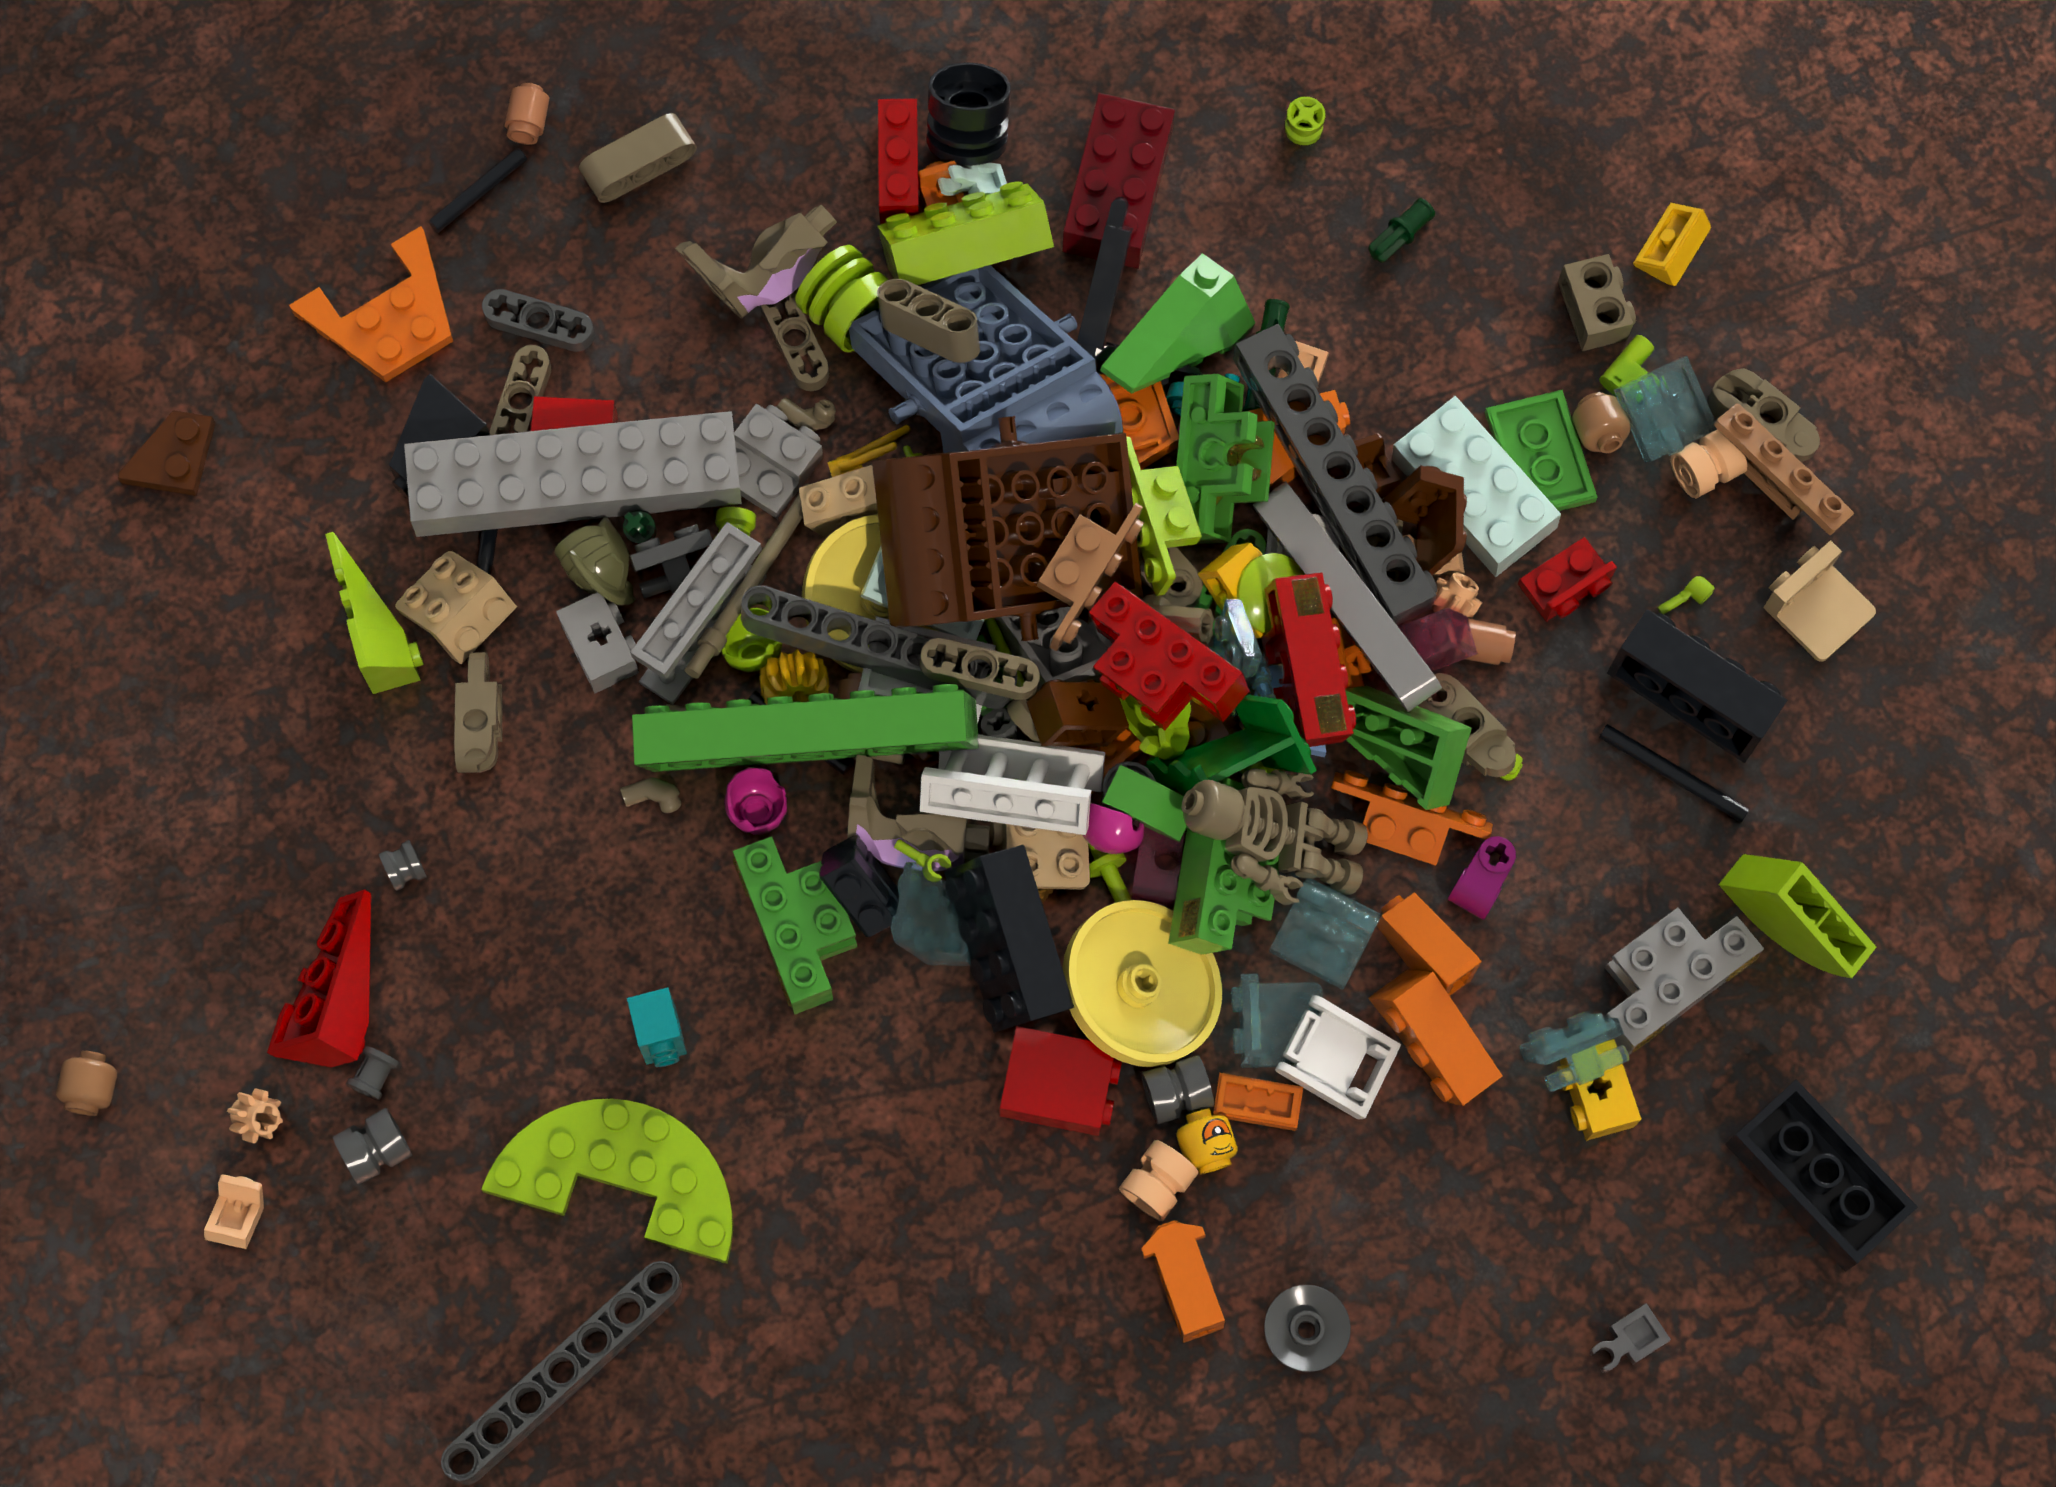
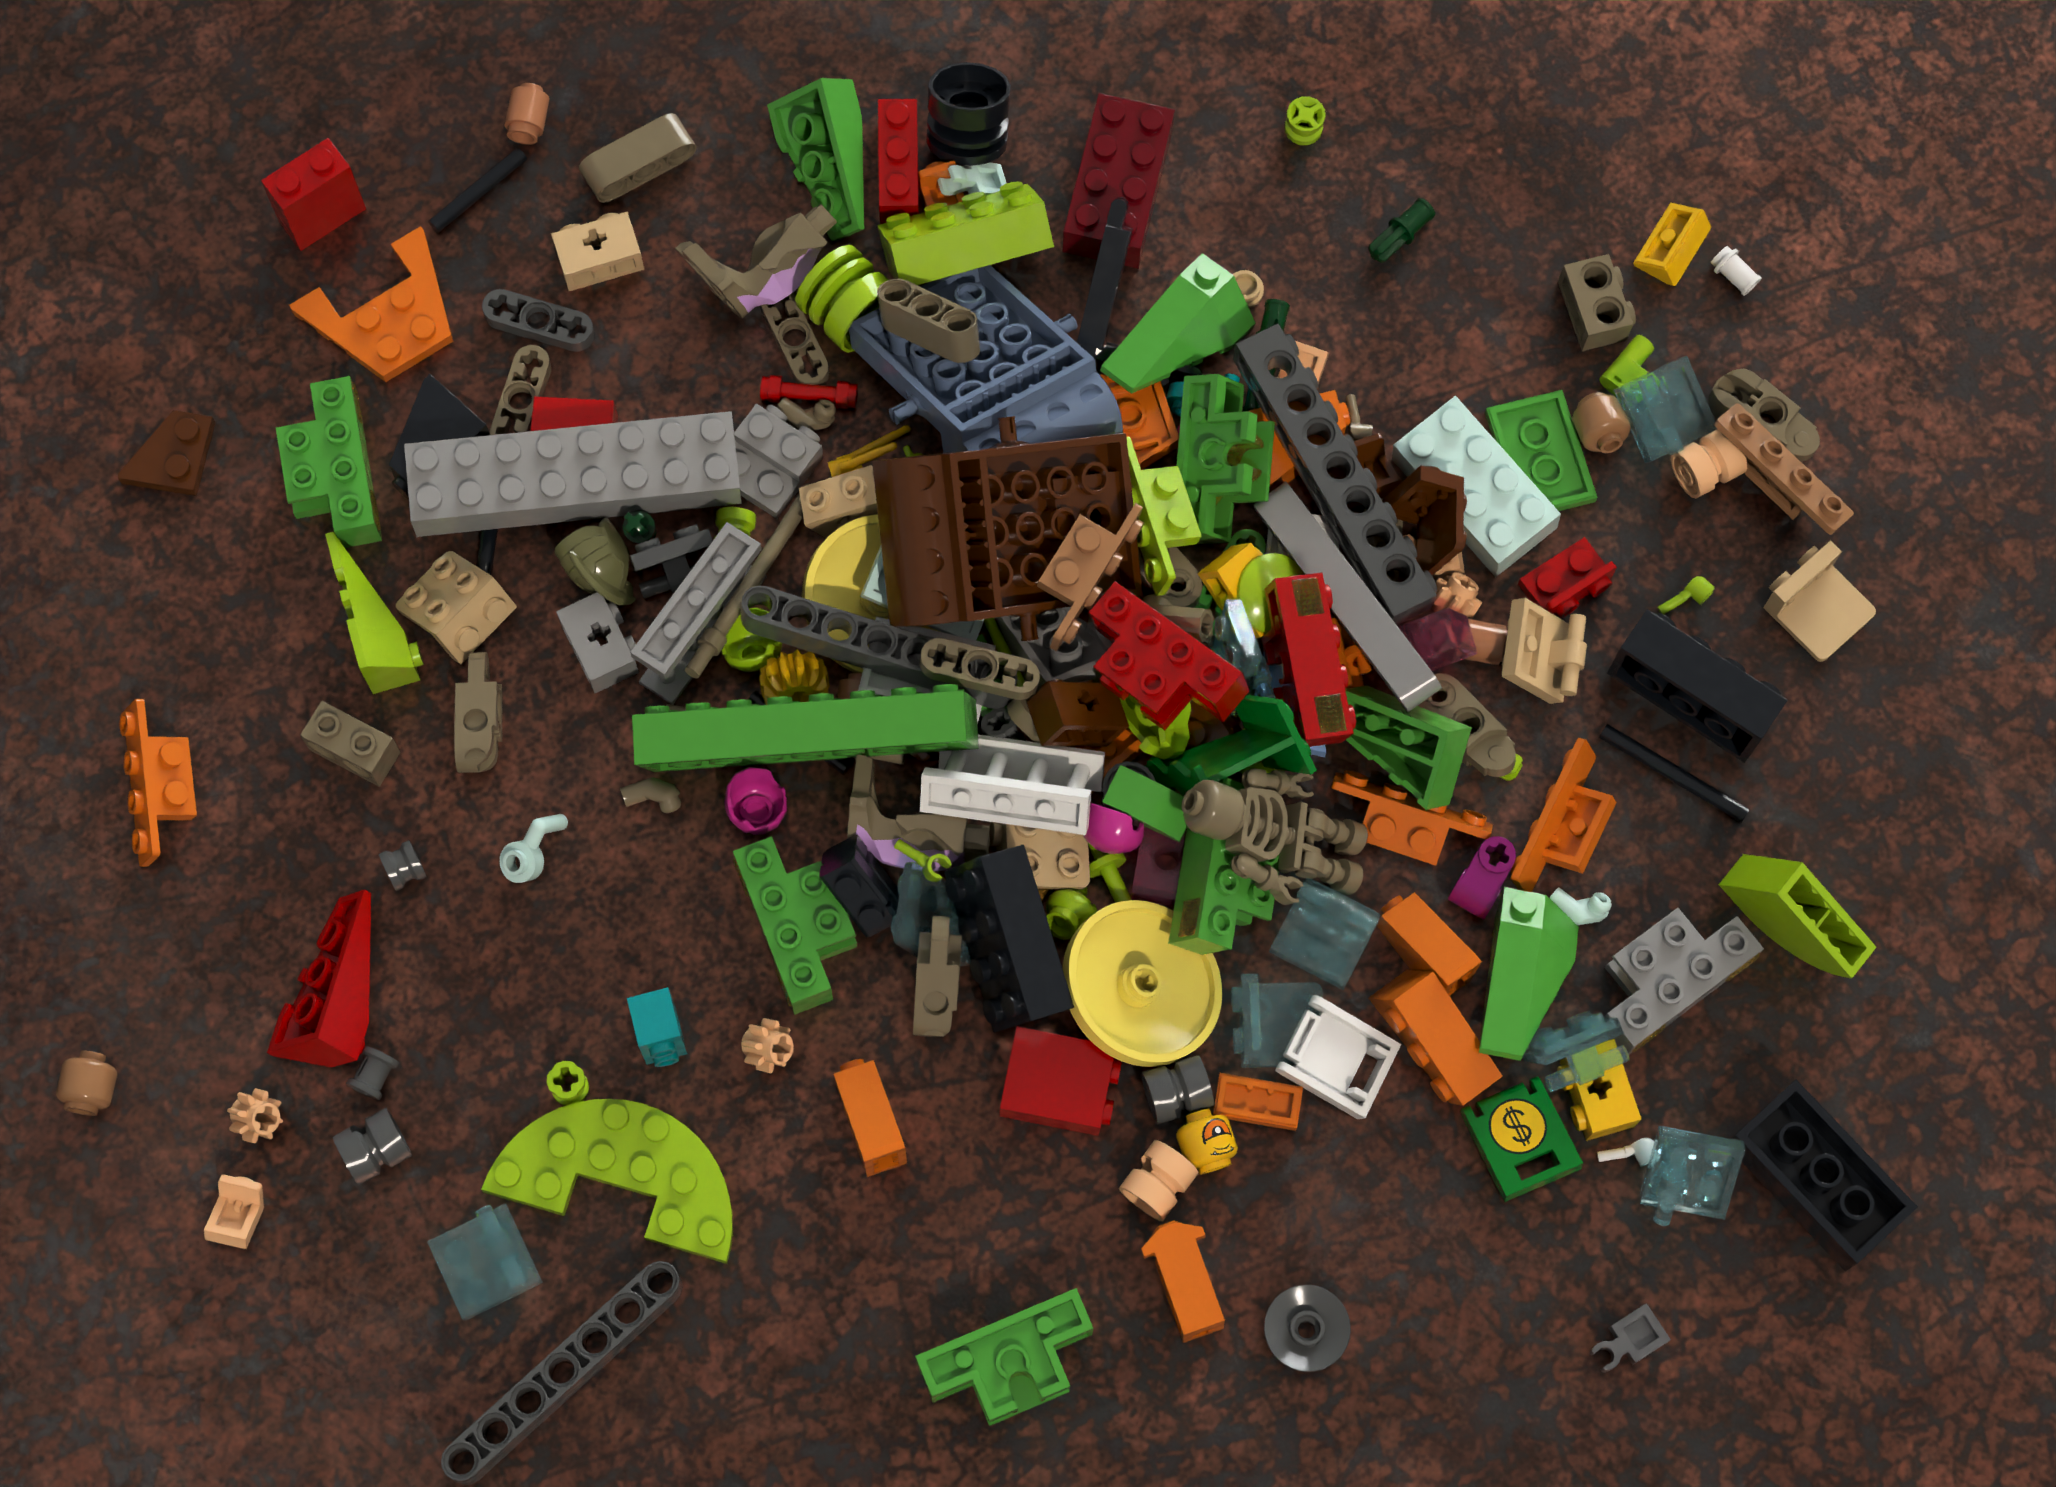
(158, 779): none -> orange bracket
(314, 194): none -> red brick
(329, 464): none -> bright green piece
(350, 743): none -> dark tan brick
(484, 1261): none -> clear light blue plate
(528, 850): none -> light aqua plate
(556, 1078): none -> lime bush
(615, 258): none -> tan brick
(767, 1045): none -> light nougat gear
(774, 389): none -> red bar
(825, 142): none -> bright green wedge
(870, 1117): none -> orange slope
(936, 979): none -> dark tan piece
(1010, 1360): none -> bright green piece
(1067, 911): none -> lime animal
(1250, 286): none -> tan plate
(1356, 429): none -> dark tan hand
(1517, 1130): none -> green container
(1527, 965): none -> bright green wedge
(1544, 651): none -> tan plate
(1568, 823): none -> orange bracket
(1583, 910): none -> light aqua arm
(1641, 1149): none -> white hand
(1690, 1174): none -> clear light blue plate
(1735, 270): none -> white pin

